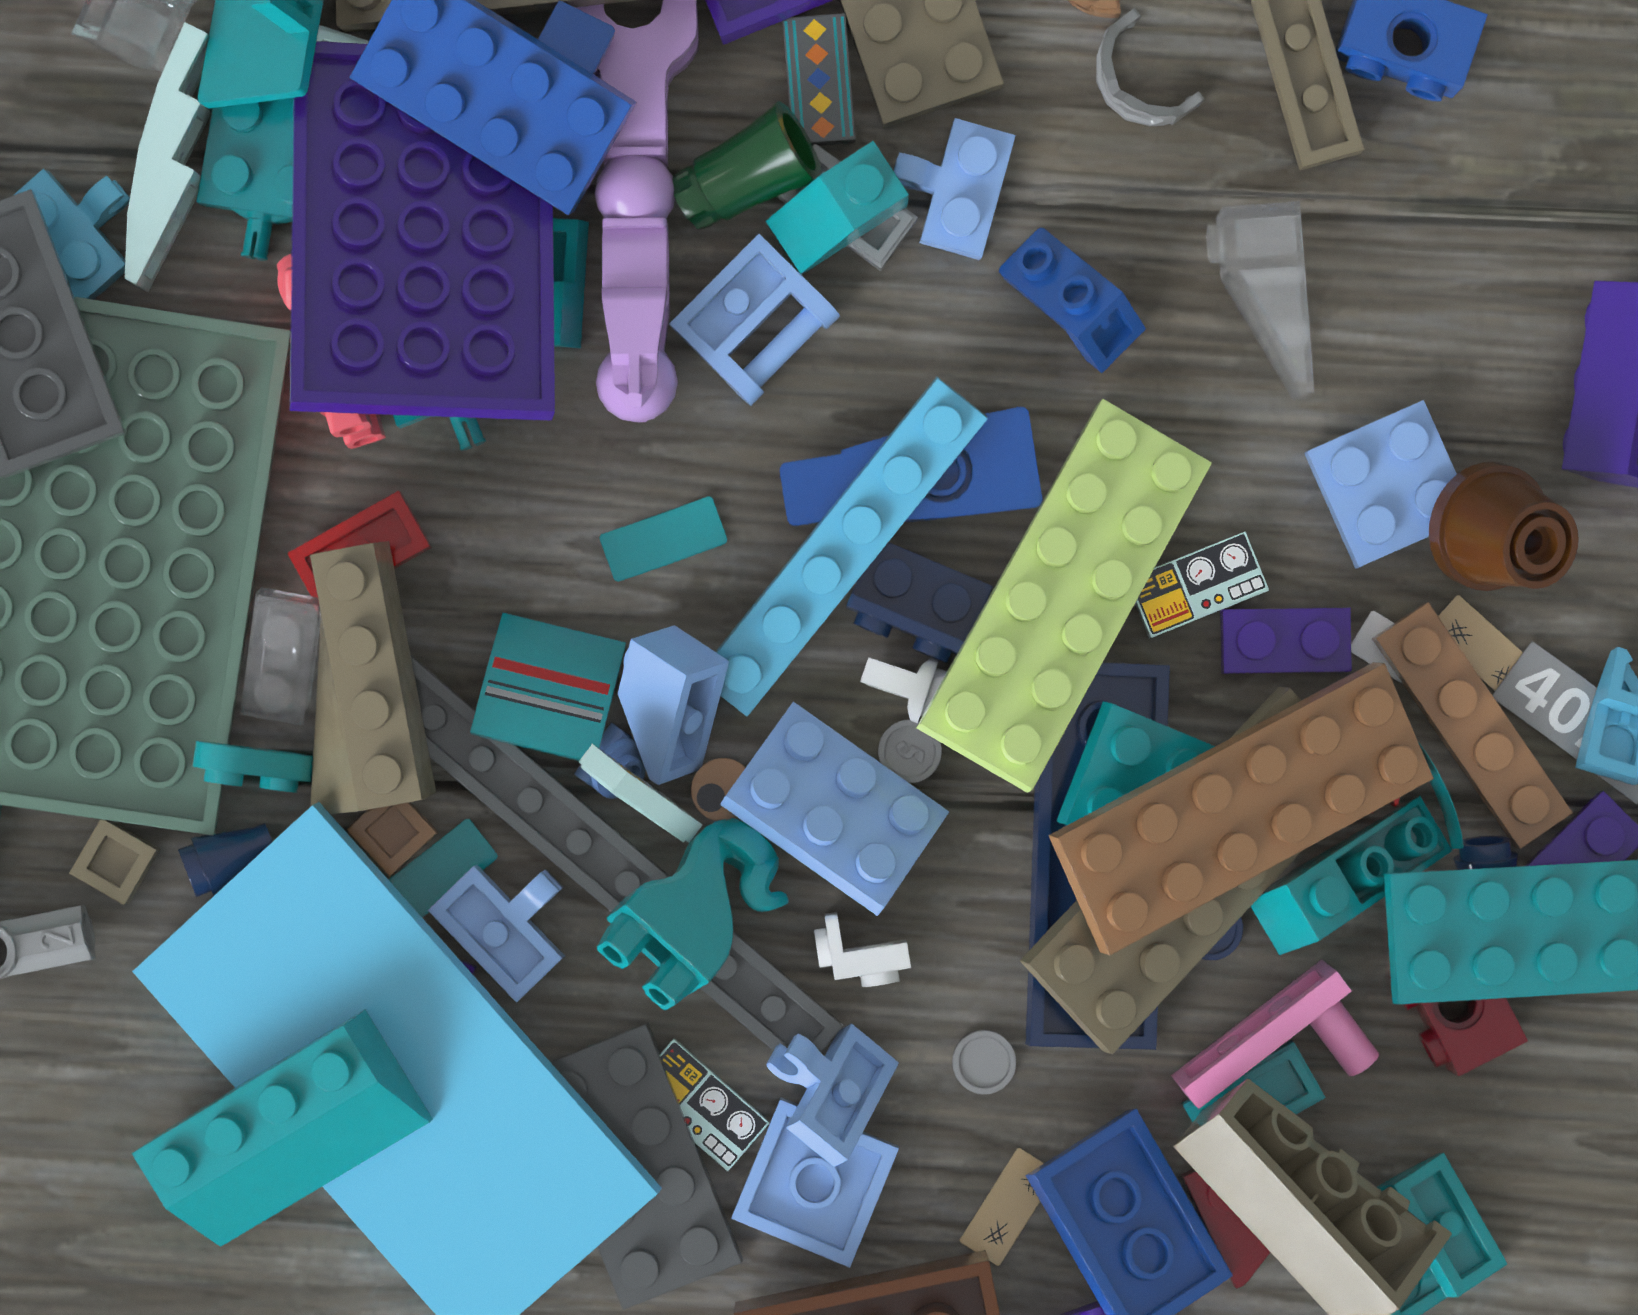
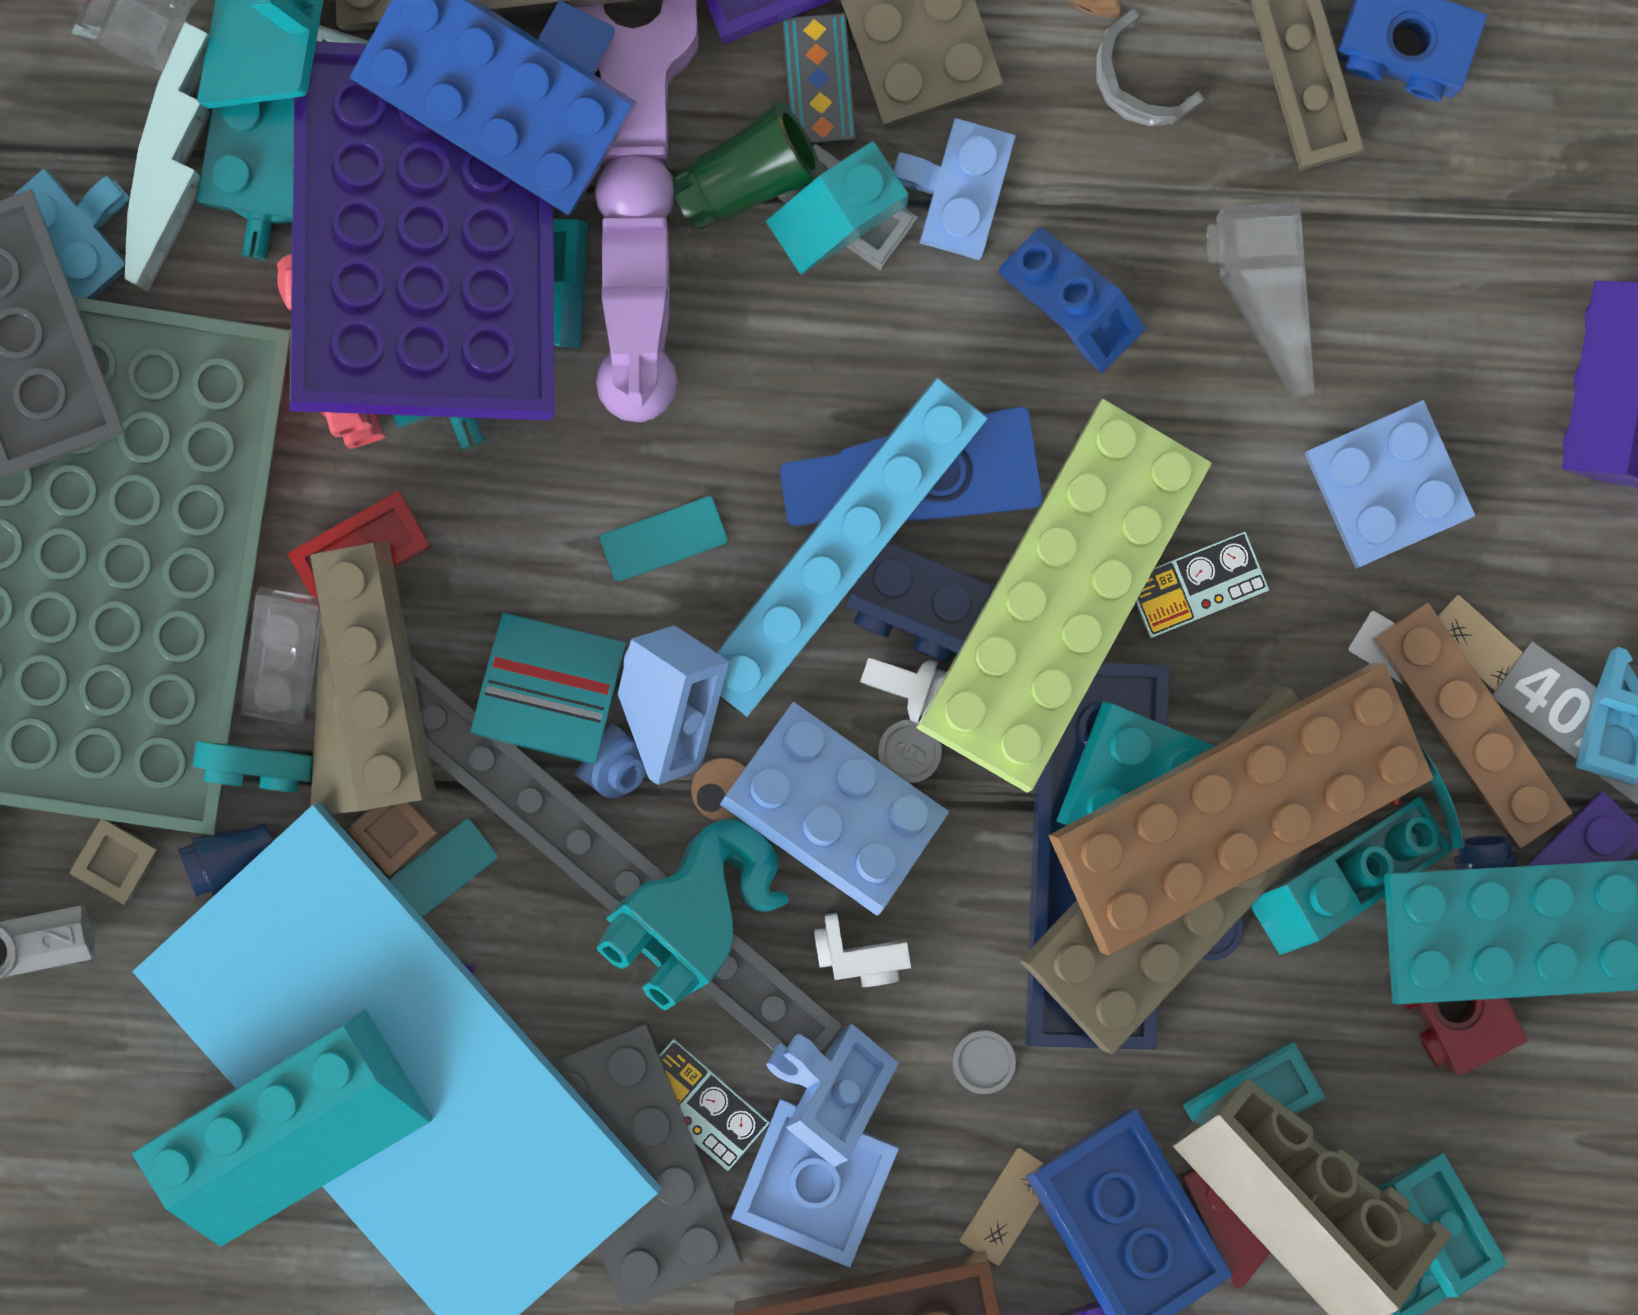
(500, 929): light blue plate -> none
(639, 794): light aqua tile -> none
(738, 305): light blue plate -> none
(1285, 640): dark purple plate -> none
(1307, 1000): bright pink piece -> none
(1500, 530): reddish brown piece -> none

